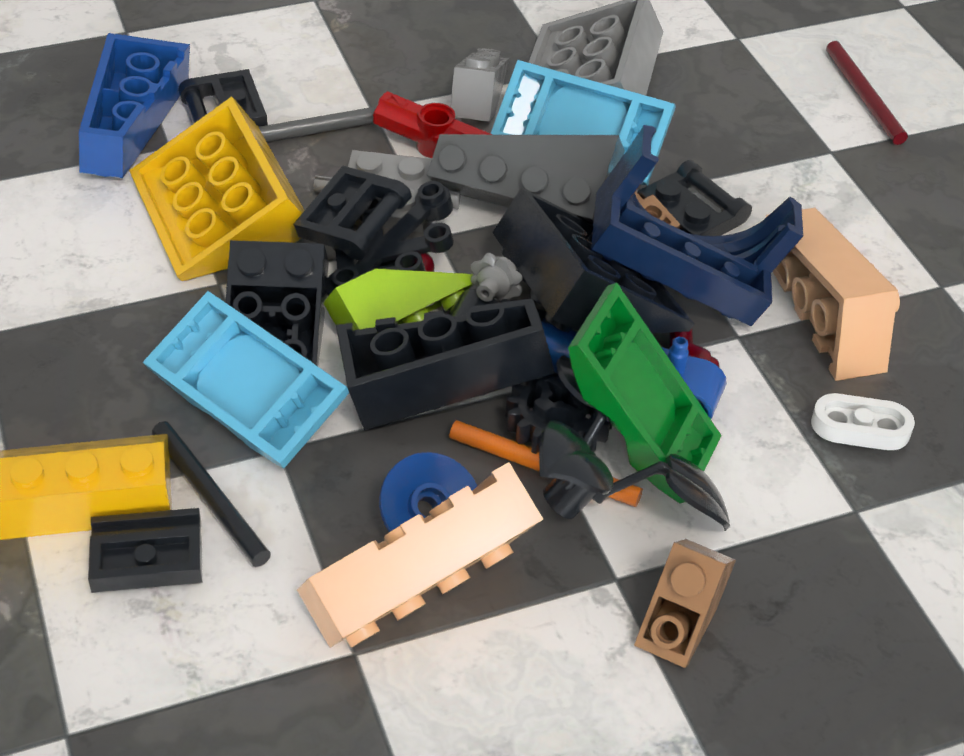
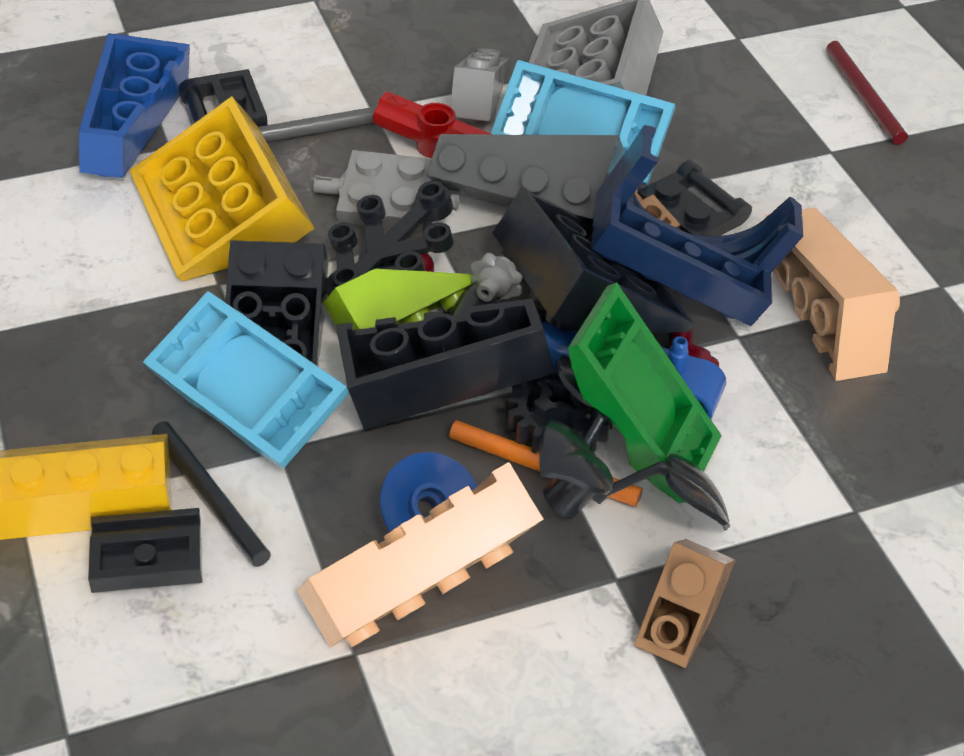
(341, 205): black plate -> none
(862, 421): white plate -> none

